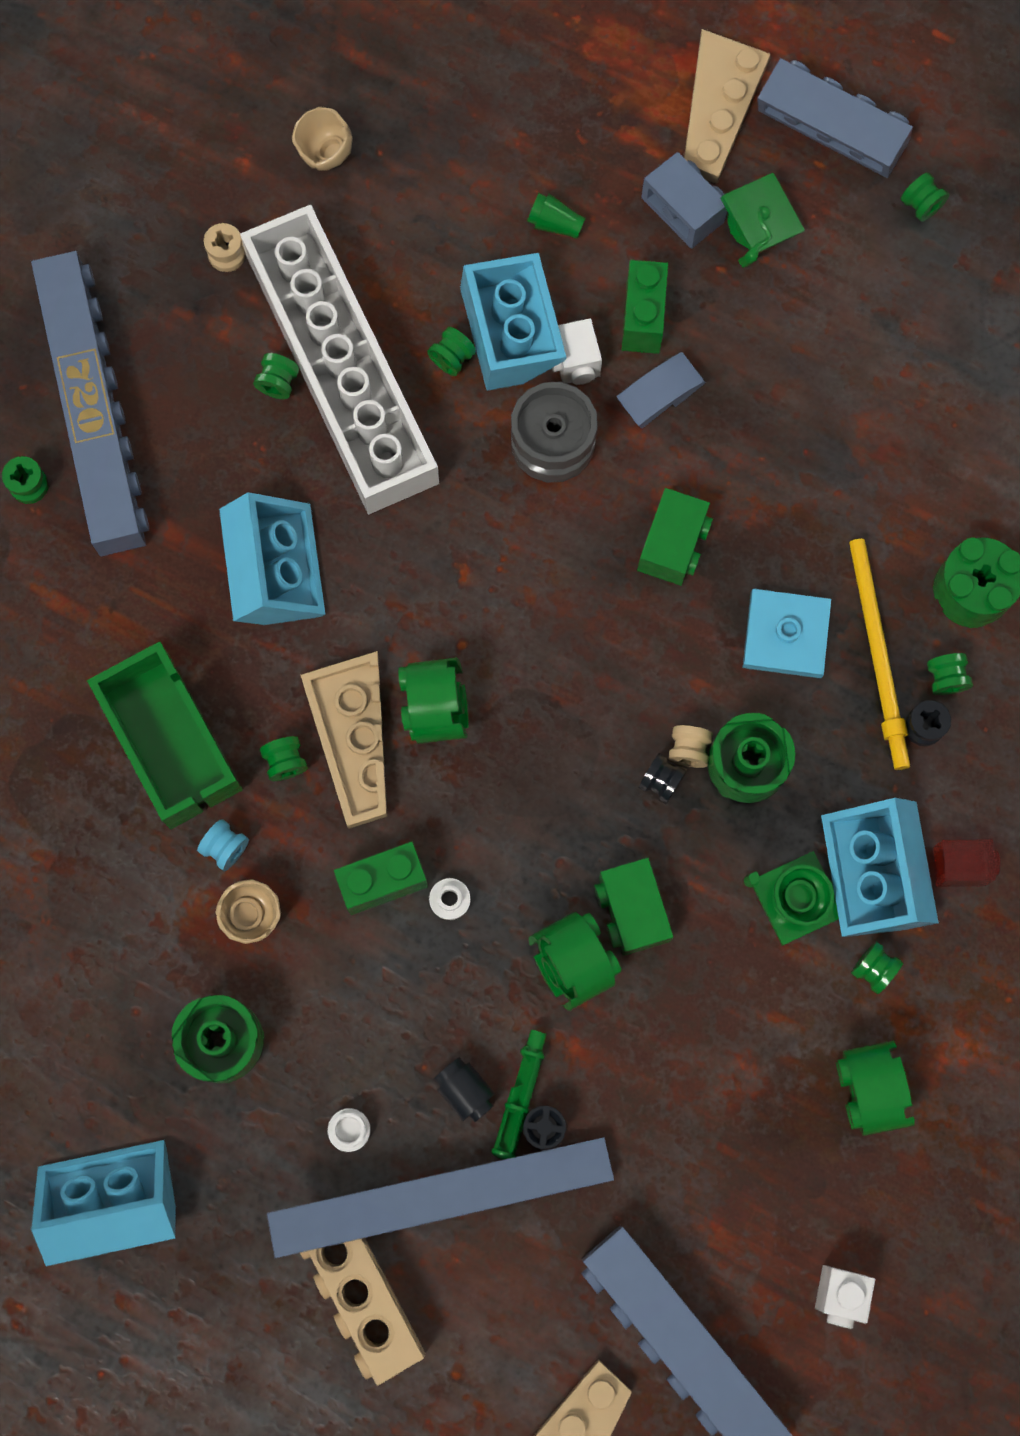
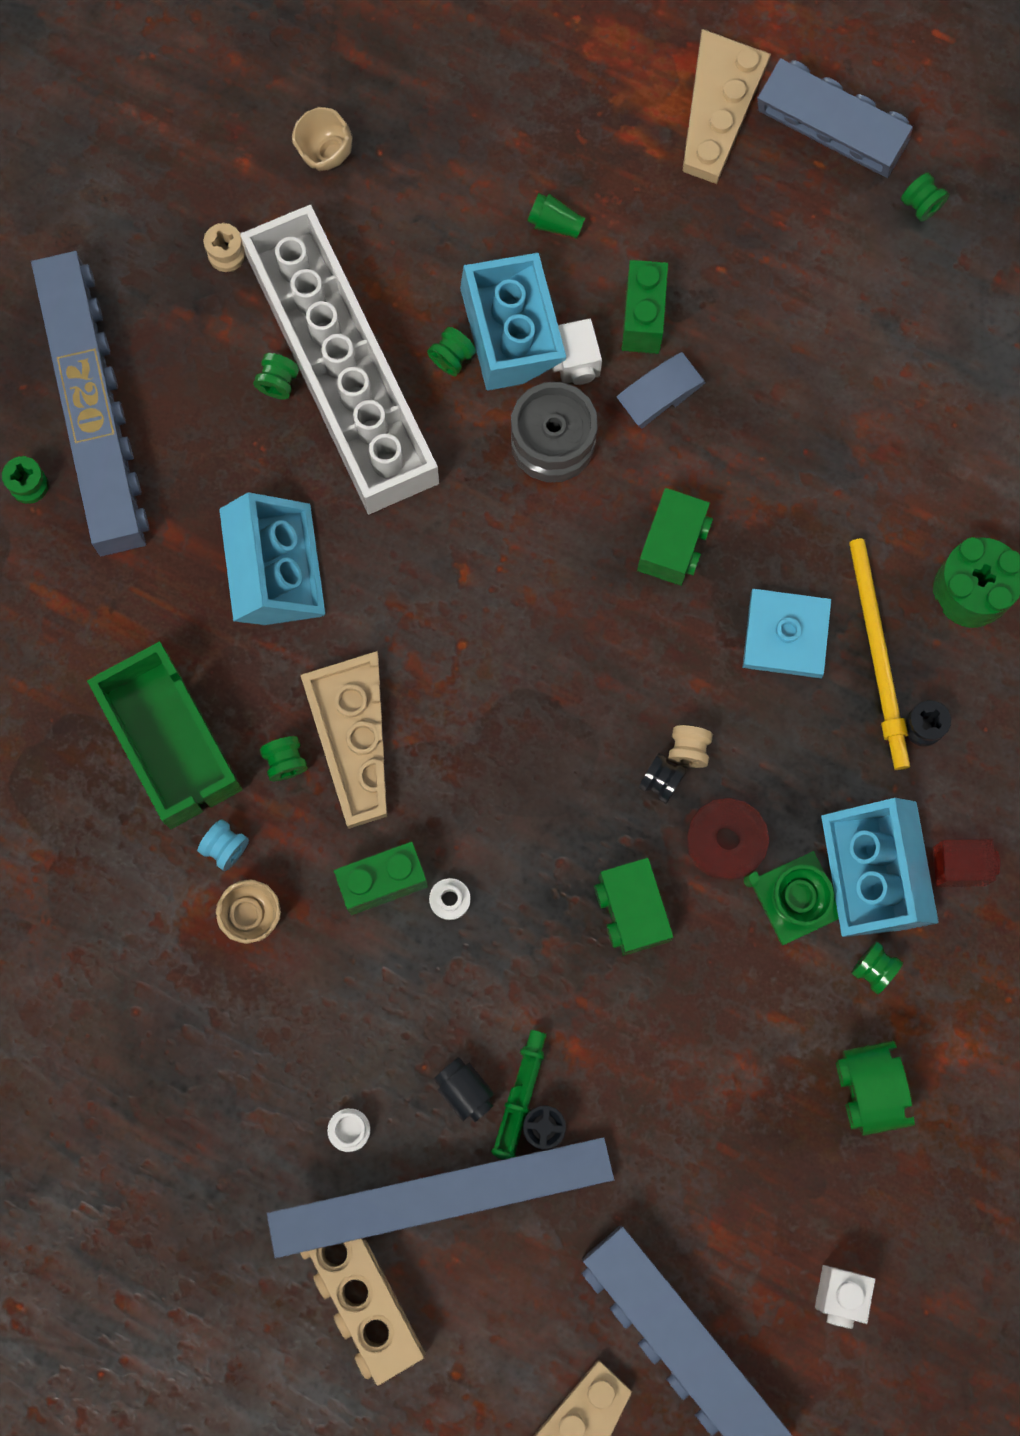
(104, 1203): medium azure slope -> none
(194, 1046): green brick -> none
(435, 701): green brick -> none
(574, 959): green brick -> none
(684, 199): sand blue brick -> none
(731, 815): none -> clear red tile
(760, 216): green hat -> none
(764, 740): green brick -> none
(949, 674): green wheel -> none

